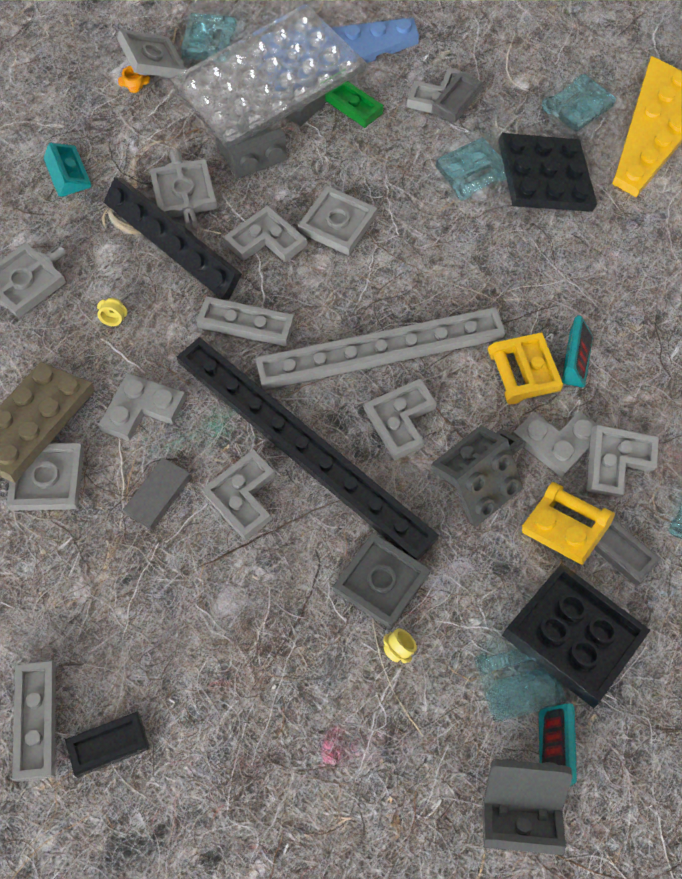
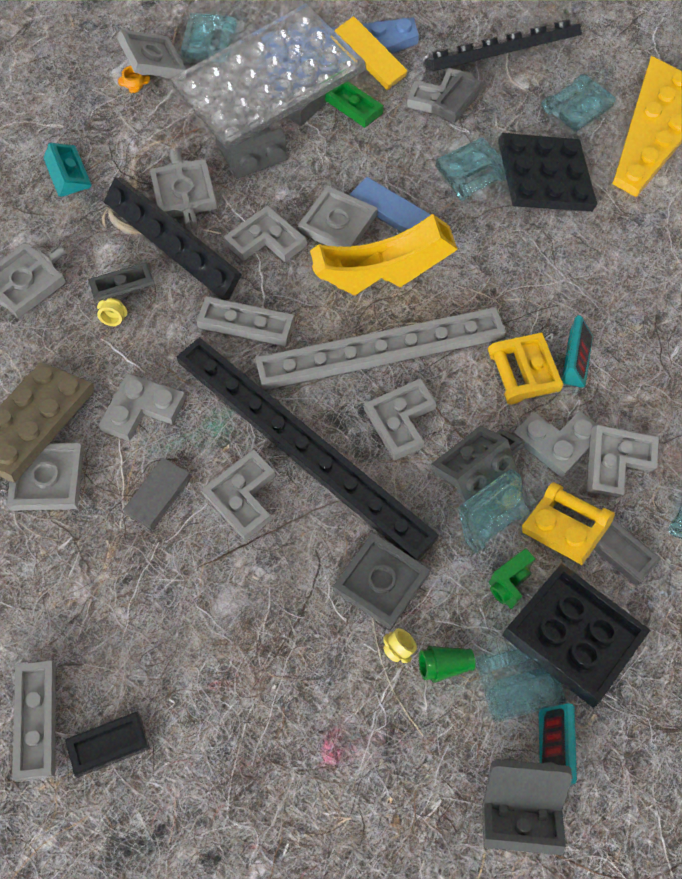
(121, 281): none -> dark grey slope
(378, 59): none -> yellow tile
(391, 207): none -> medium blue tile
(392, 259): none -> yellow arch
(445, 662): none -> green cone
(492, 47): none -> black plate
(492, 510): none -> clear light blue plate
(514, 572): none -> green bracket

